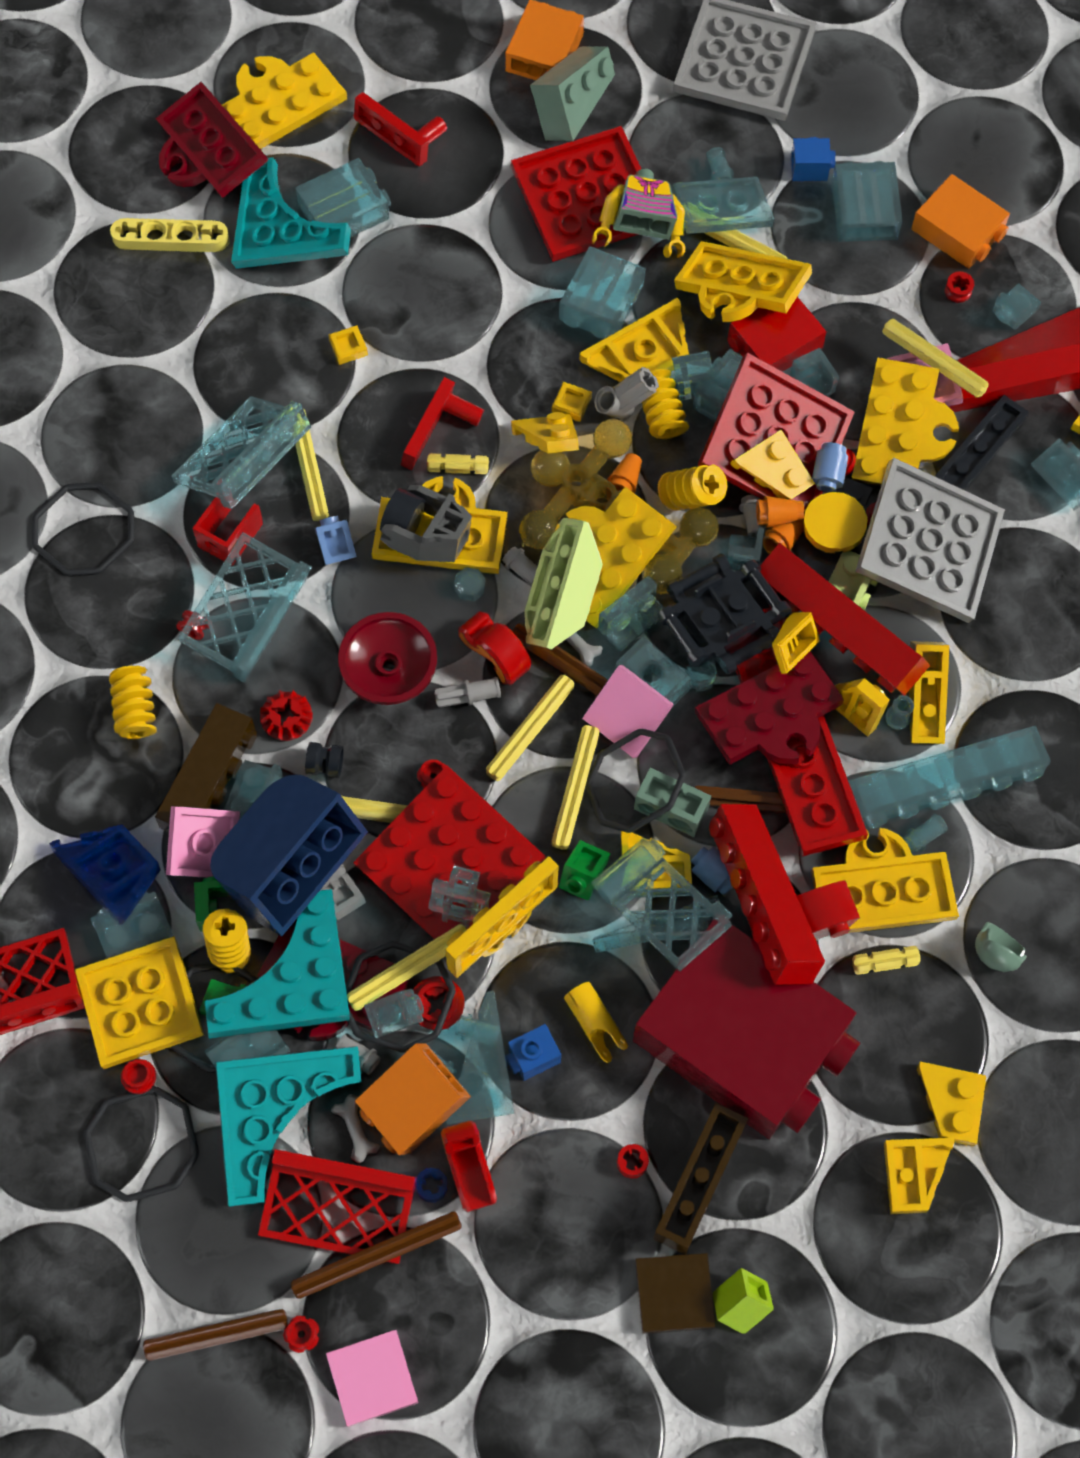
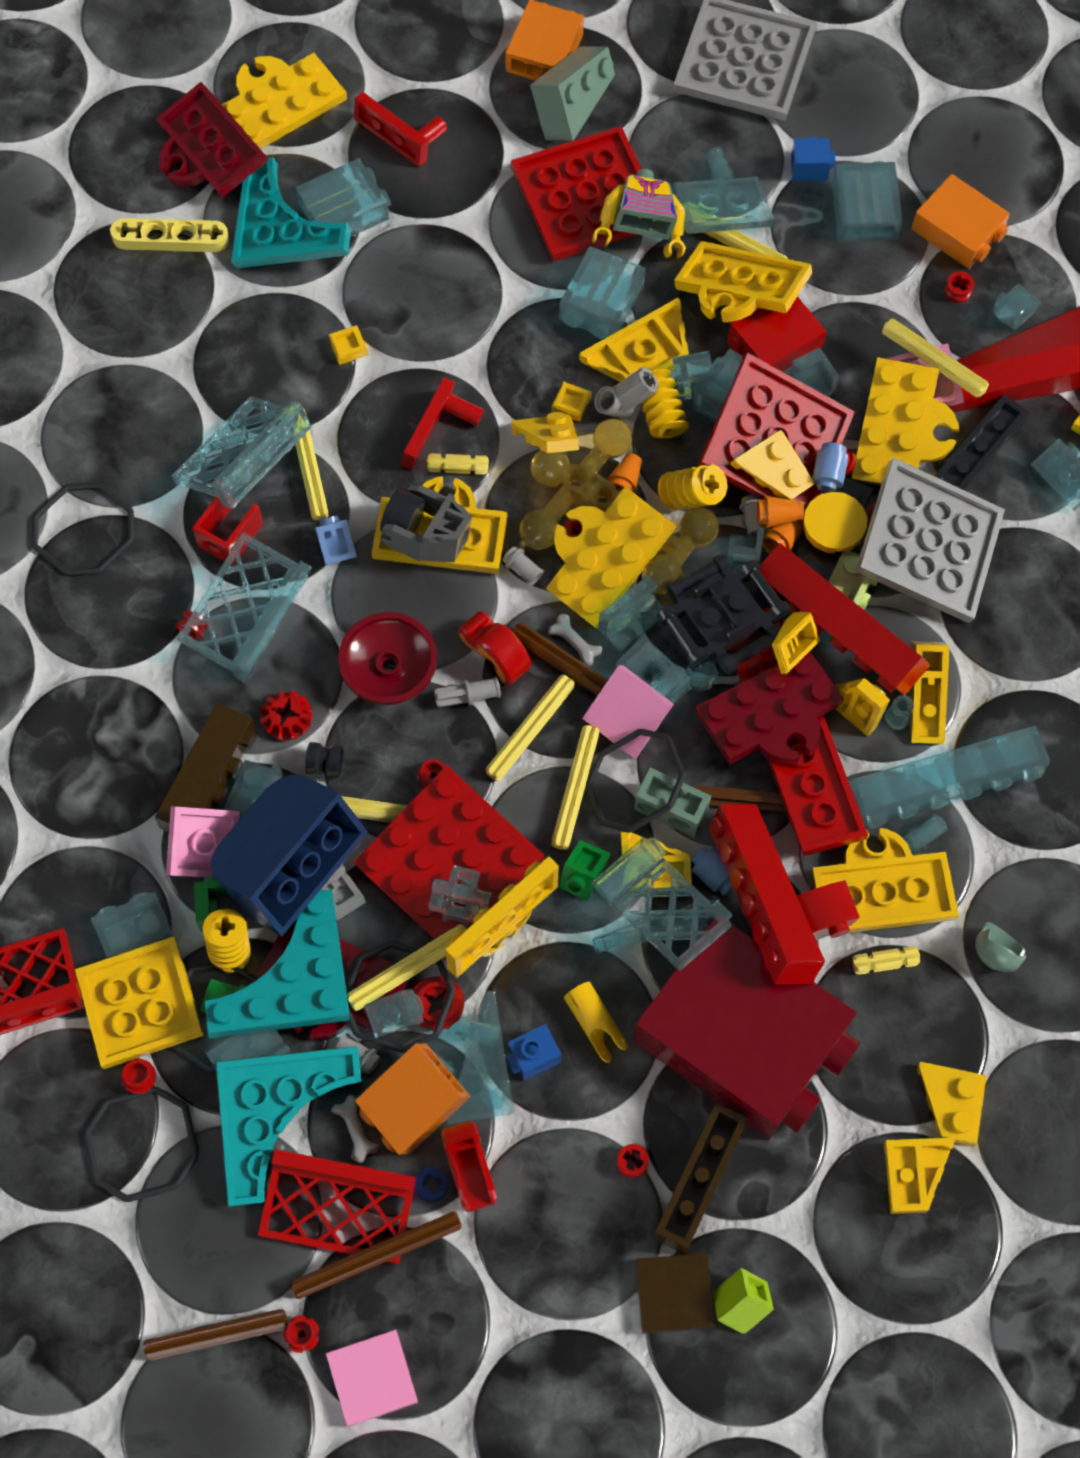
(110, 868): clear blue wing -> none
(132, 702): yellow piece -> none
(469, 584): clear light blue tile -> none
(563, 585): yellowish green wedge -> none

